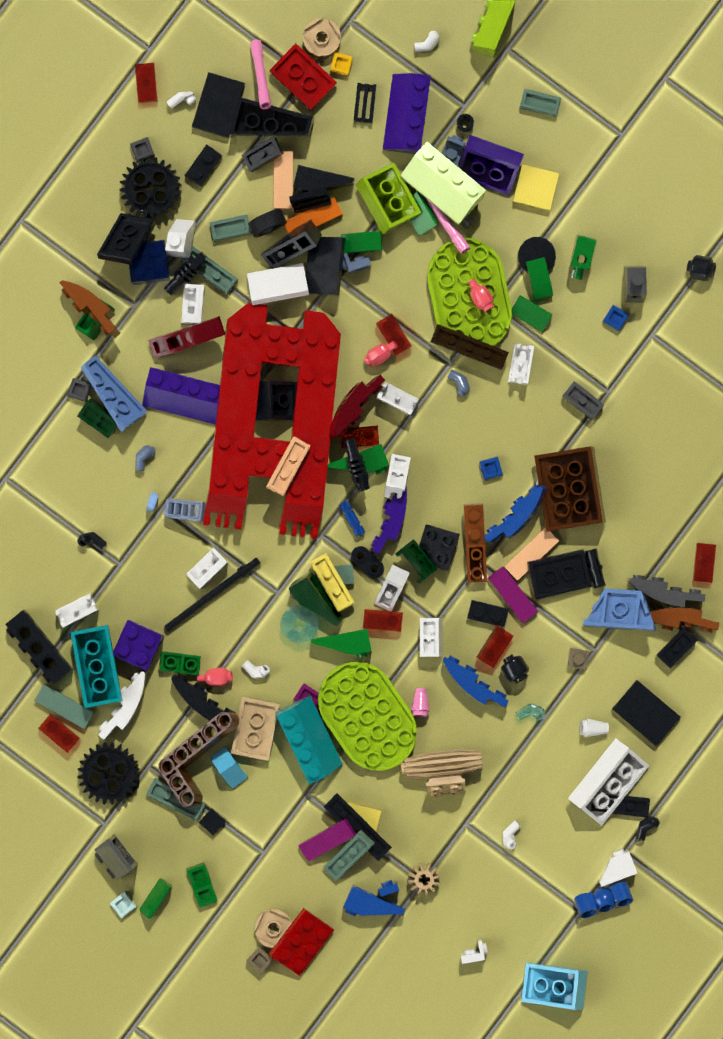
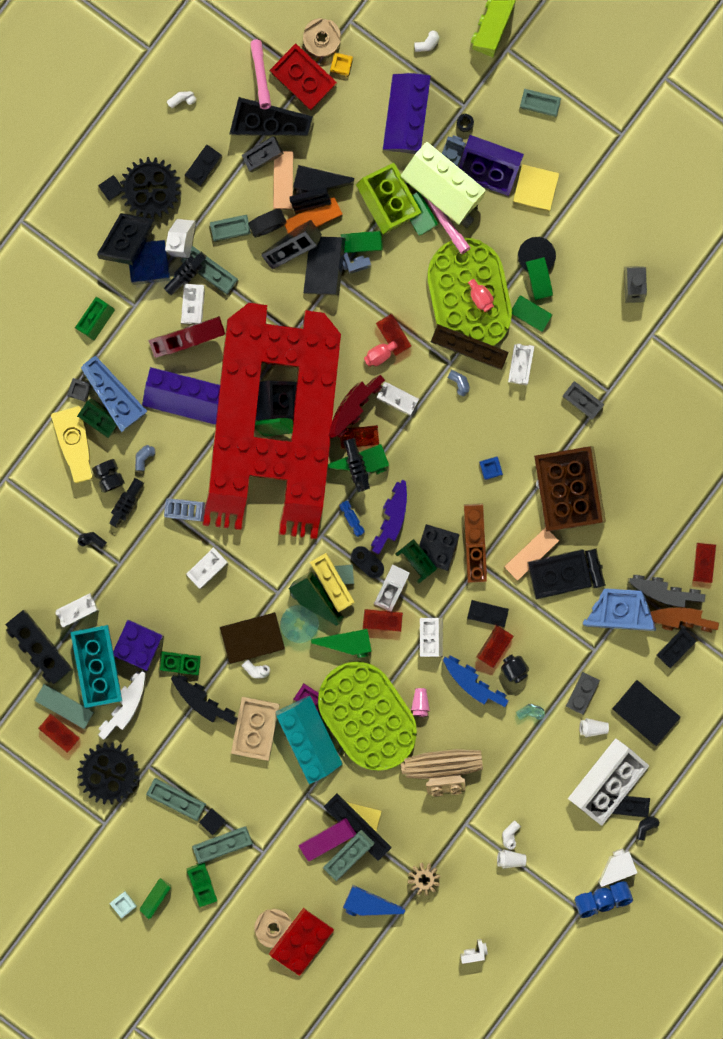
(73, 442): none -> light yellow piece
(90, 304): dark orange slope -> none
(108, 475): none -> black wheel
(110, 188): none -> black tile
(115, 857): dark grey slope -> none
(126, 503): none -> black hinge
(142, 149): dark grey tile -> none
(146, 82): clear red plate -> none
(152, 501): light blue tile -> none
(180, 764): reddish brown beam -> none
(216, 677): coral plant -> none
(217, 105): black tile -> none
(222, 844): none -> sand green tile
(228, 767): medium azure slope -> none
(242, 571): black bar -> none
(252, 638): none -> dark brown tile
(259, 960): dark tan plate -> none
(274, 426): none -> green slope
(277, 284): white tile -> none
(288, 466): light nougat tile -> none
(366, 87): black tile -> none
(388, 887): blue plate -> none
(397, 475): white hinge -> none
(510, 859): none -> white cone
(512, 594): magenta tile -> none
(523, 509): blue slope -> none
(554, 986): medium azure slope -> none
(578, 658): dark tan plate -> none
(582, 246): green torso -> none
(582, 693): none -> dark grey plate
(615, 318): blue tile -> none
(701, 268): black head -> none

